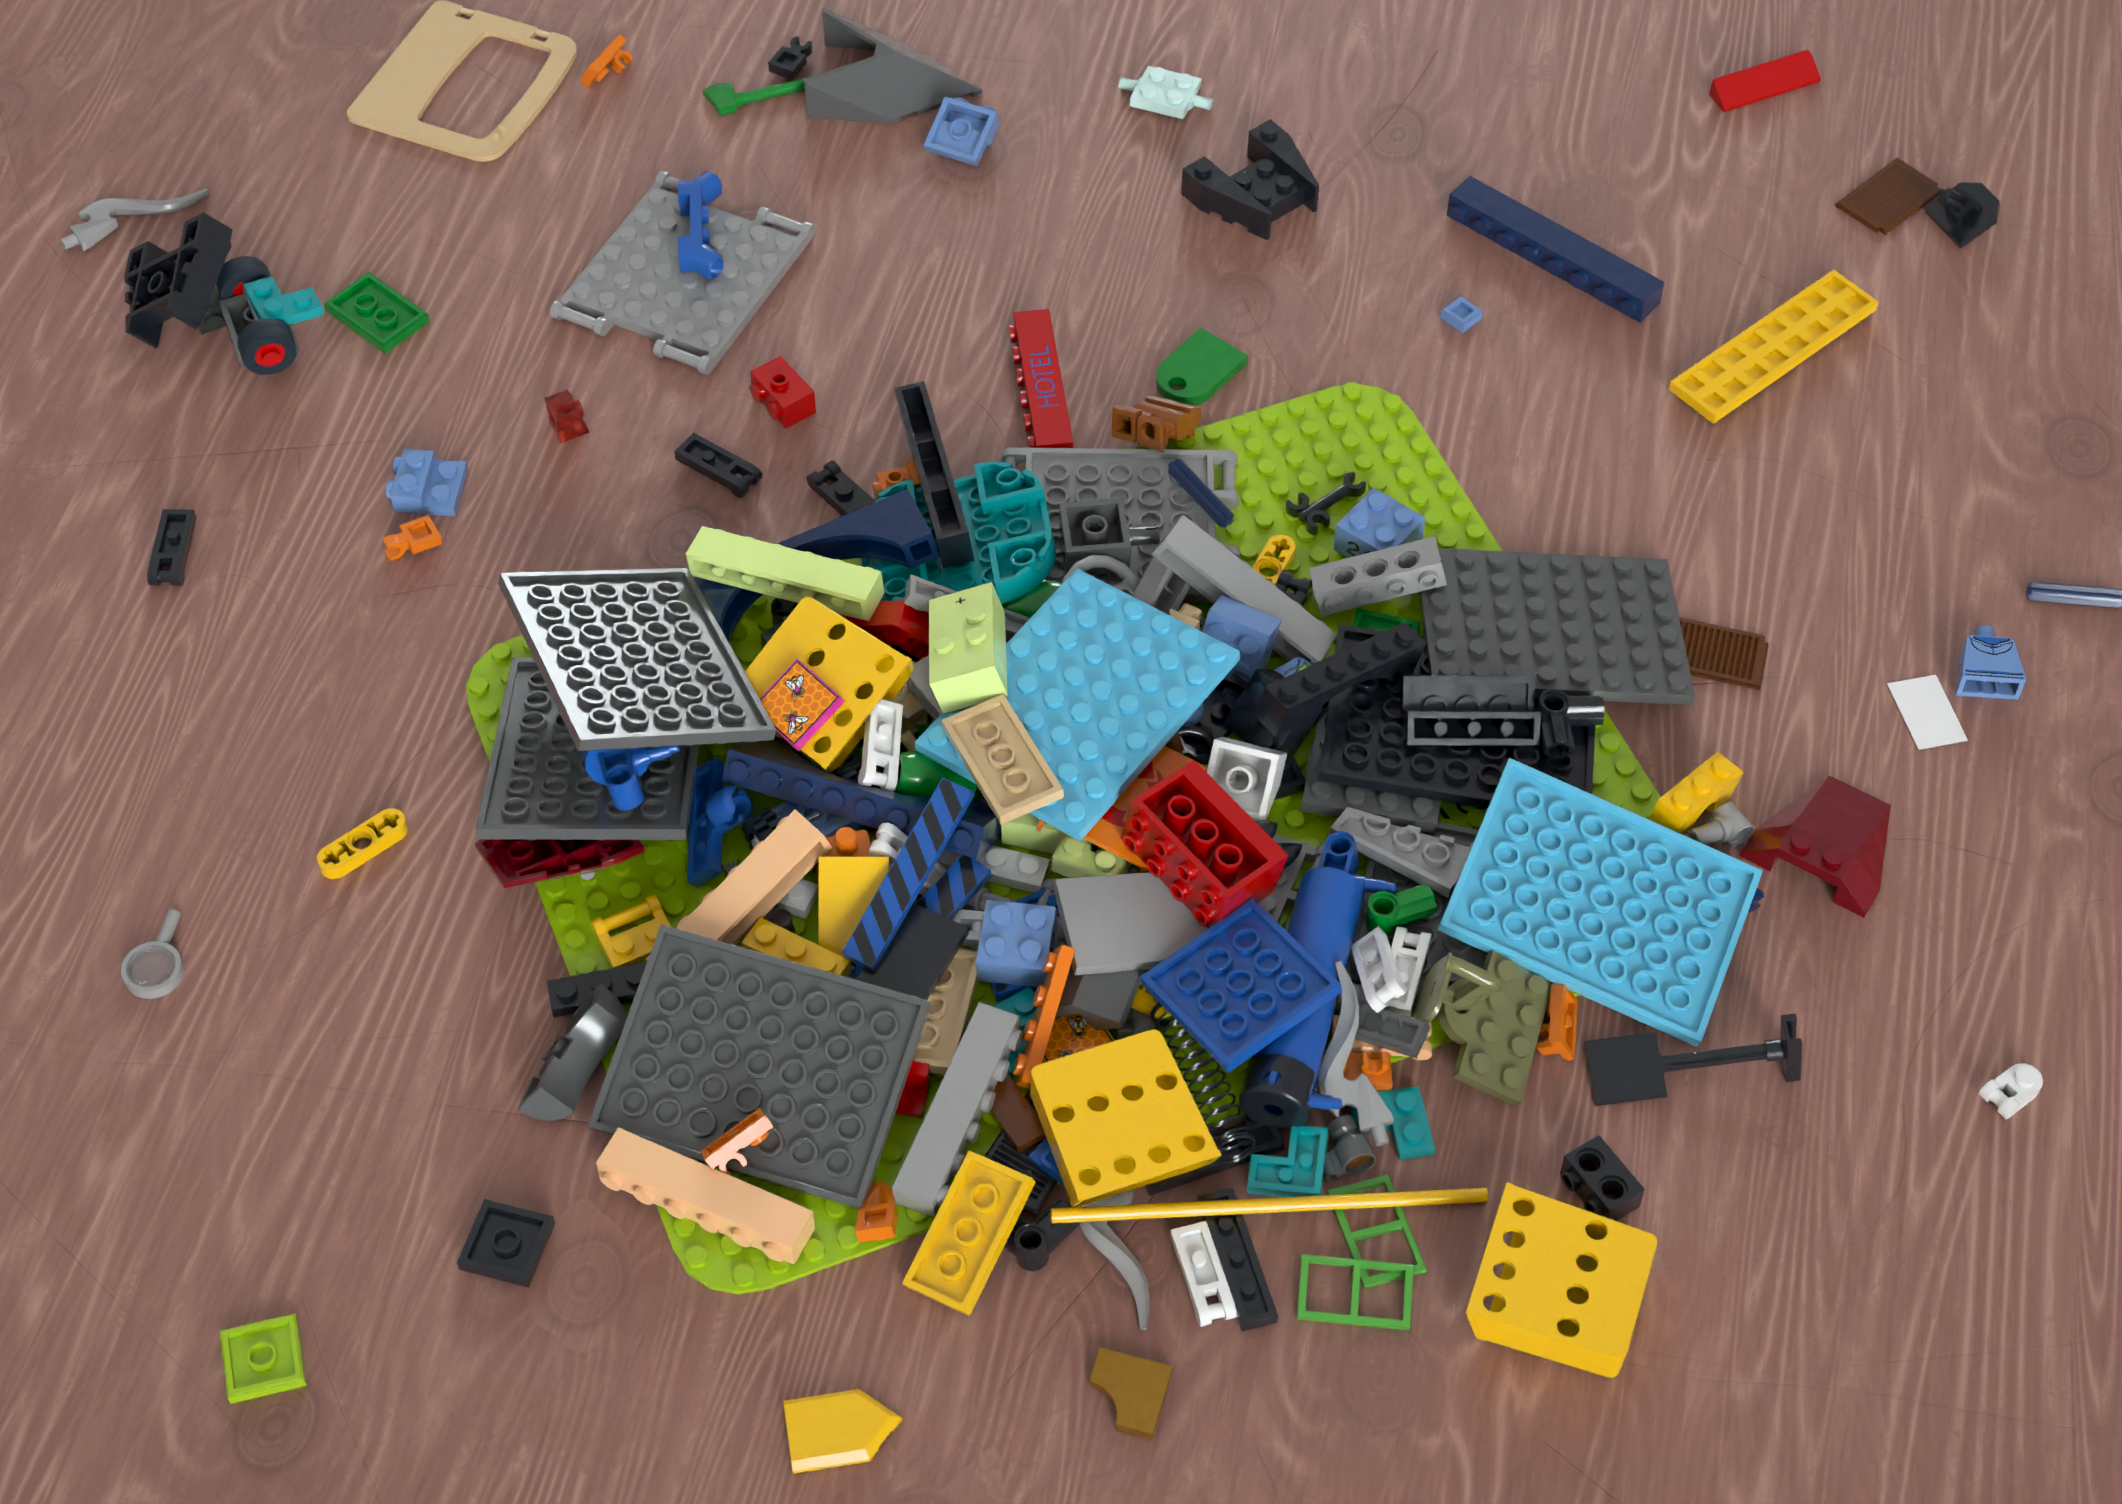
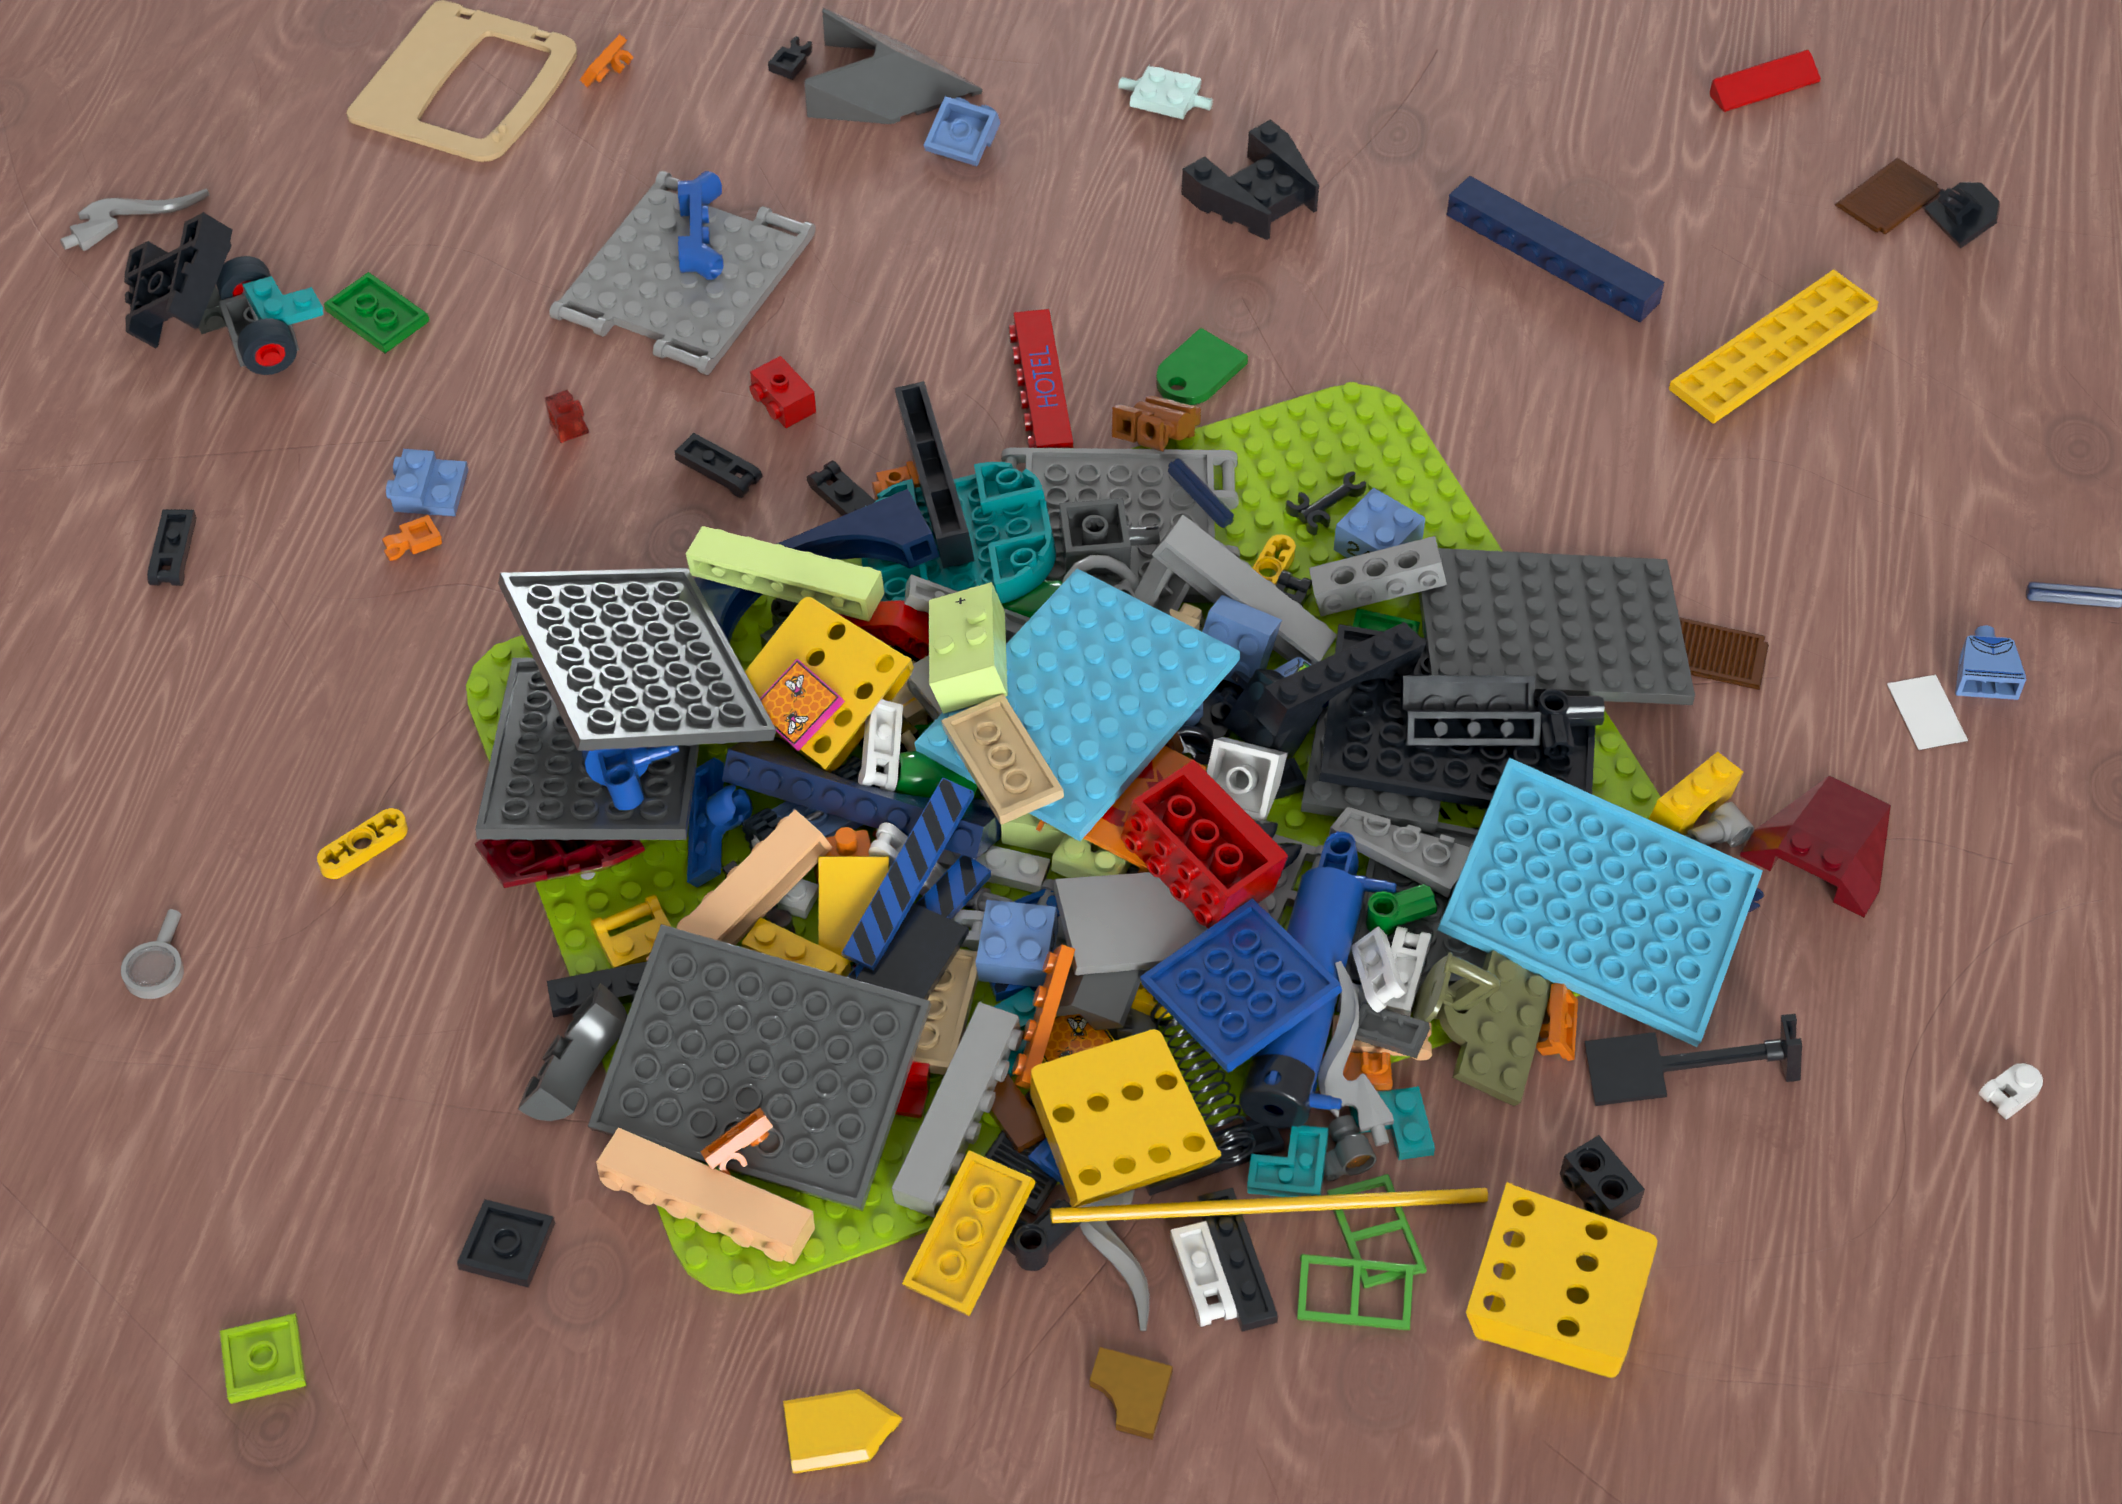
(726, 101): green piece -> none
(878, 1215): orange plate -> none
(1461, 314): medium blue tile -> none

